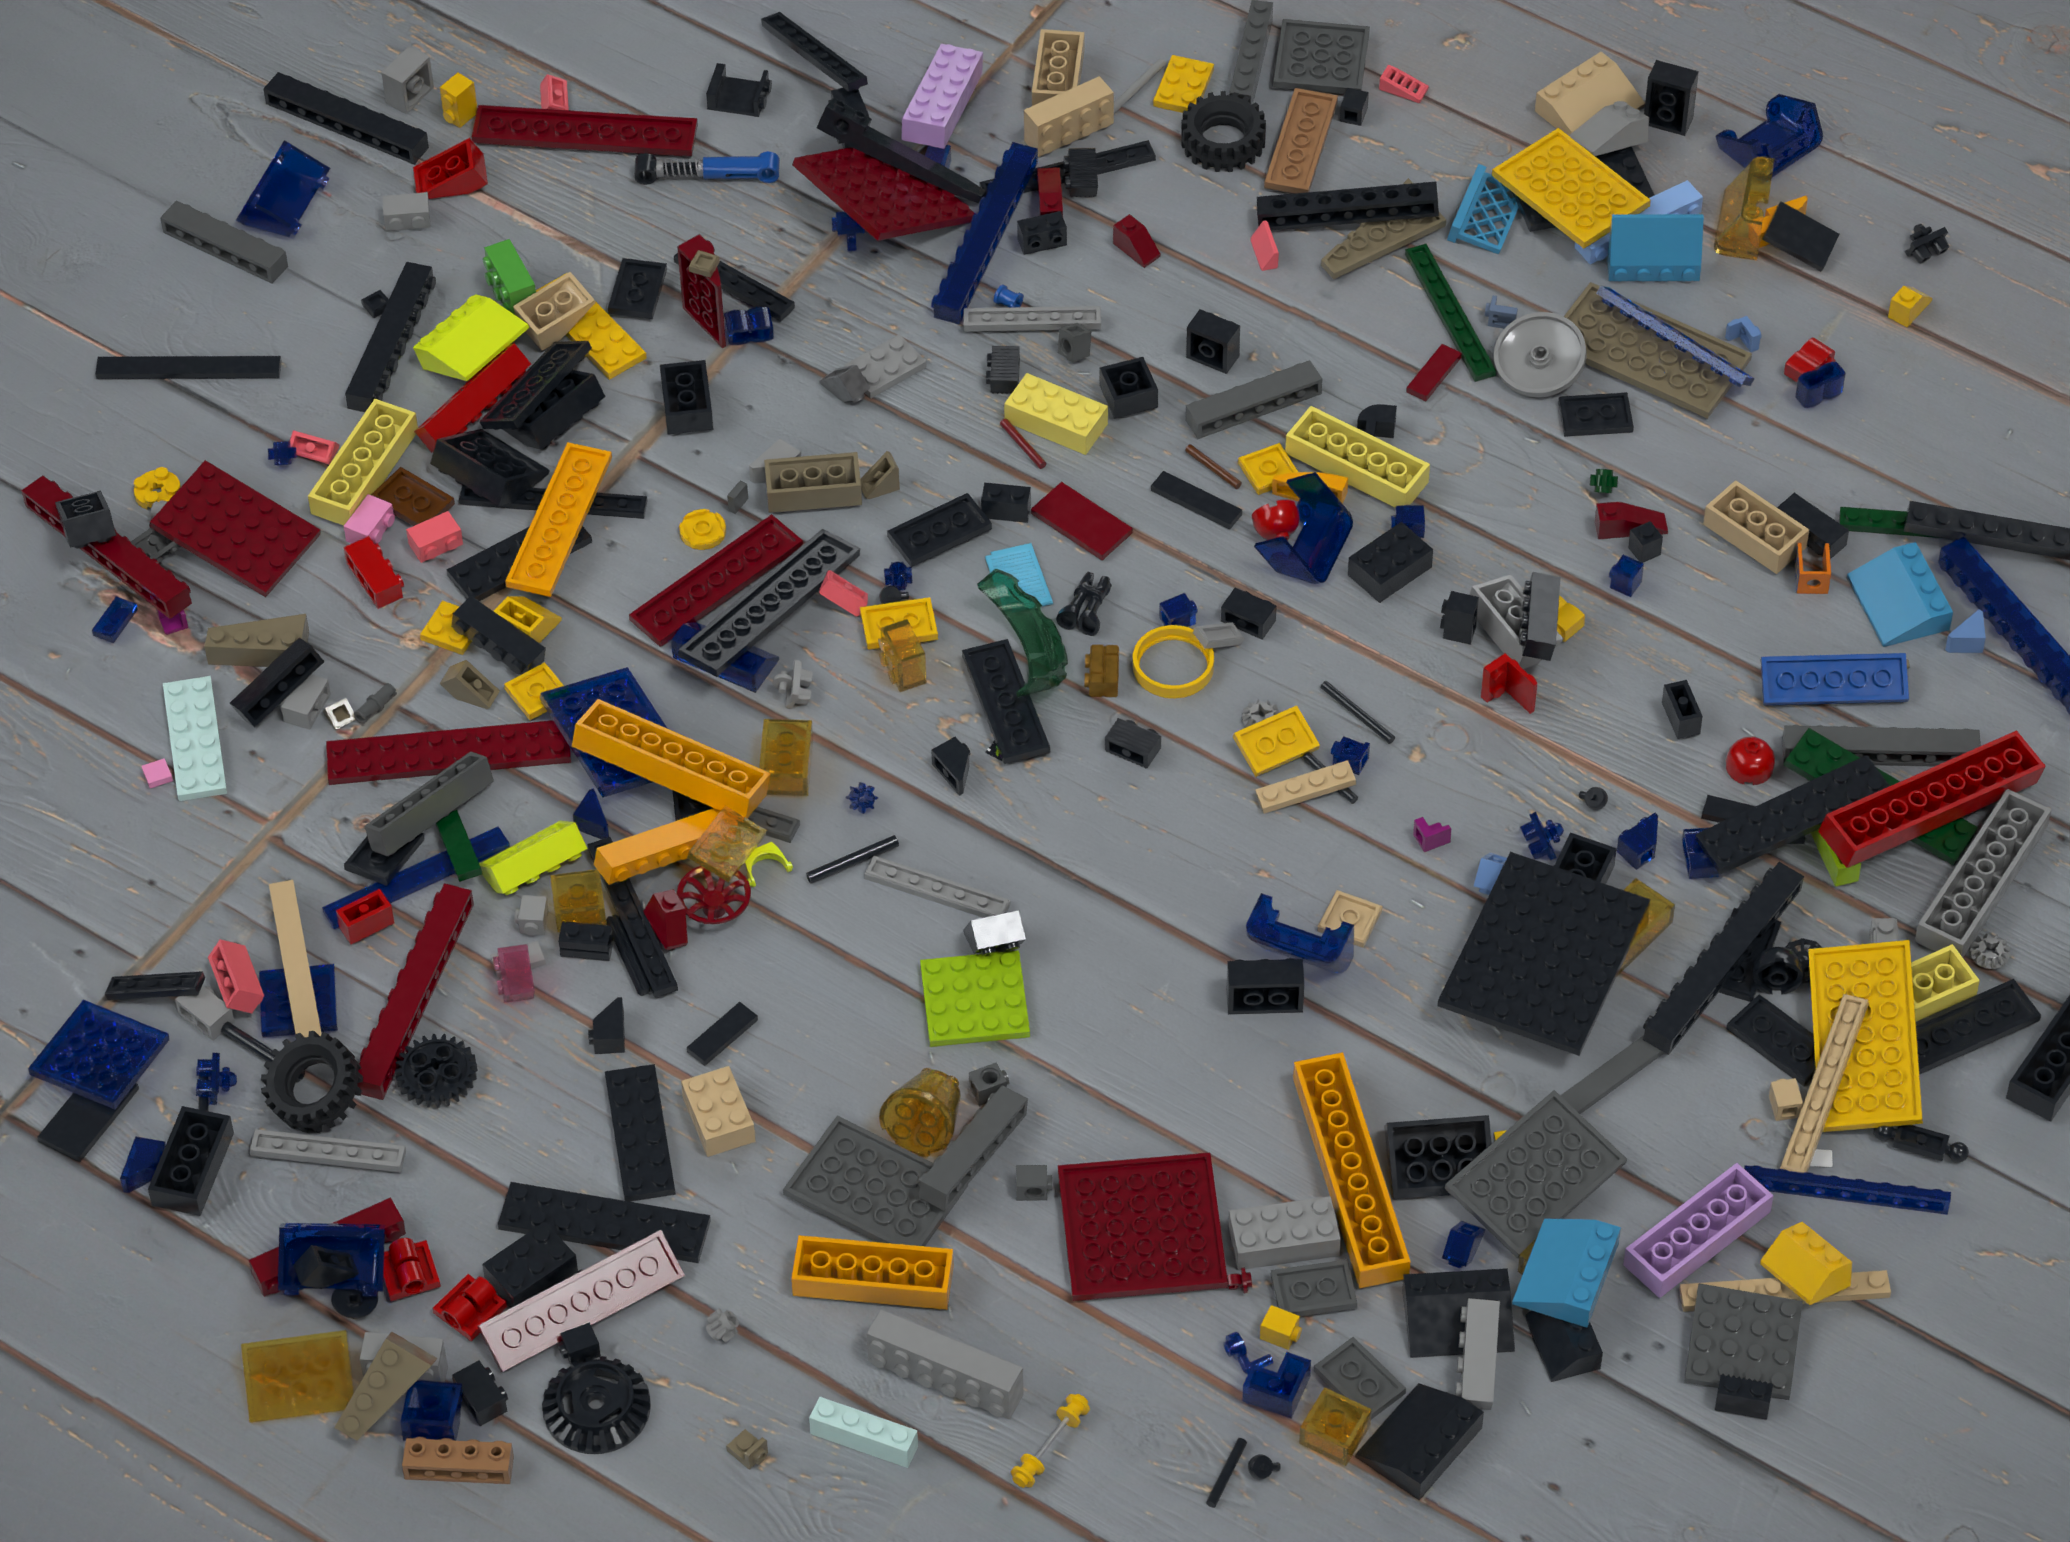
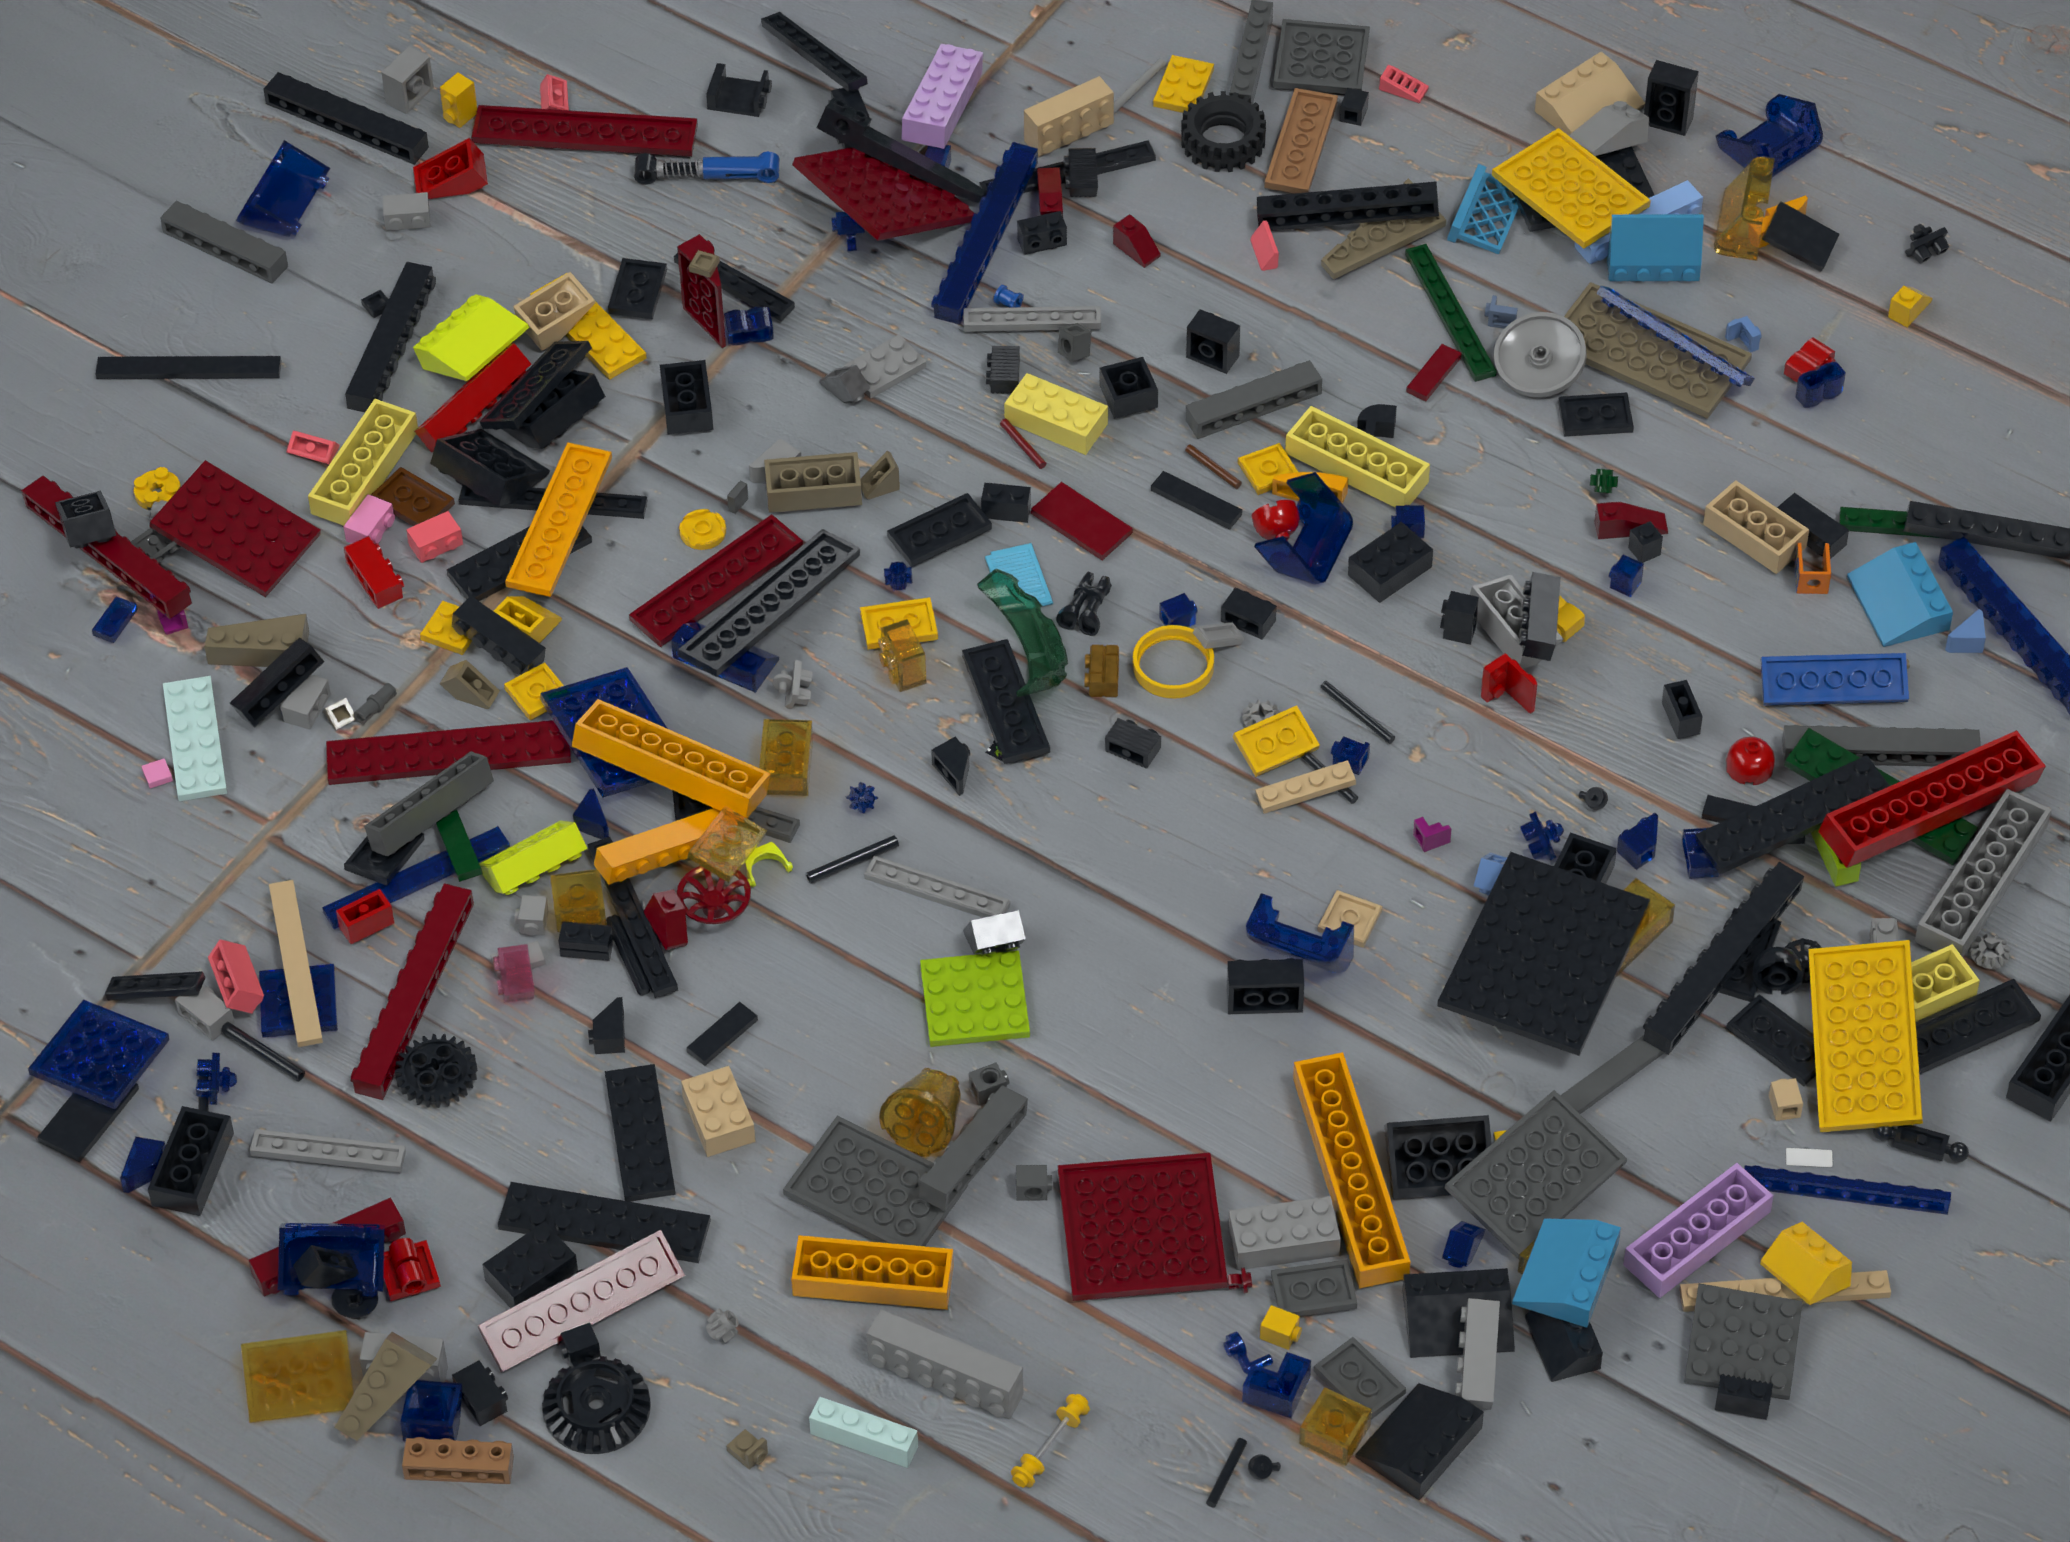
(282, 453): clear blue gear -> none
(288, 1066): black tyre -> none
(469, 1305): red plate -> none
(507, 274): bright green brick -> none
(843, 593): coral slope -> none
(892, 594): black piece -> none
(1057, 63): tan brick -> none
(1825, 1084): tan tile -> none

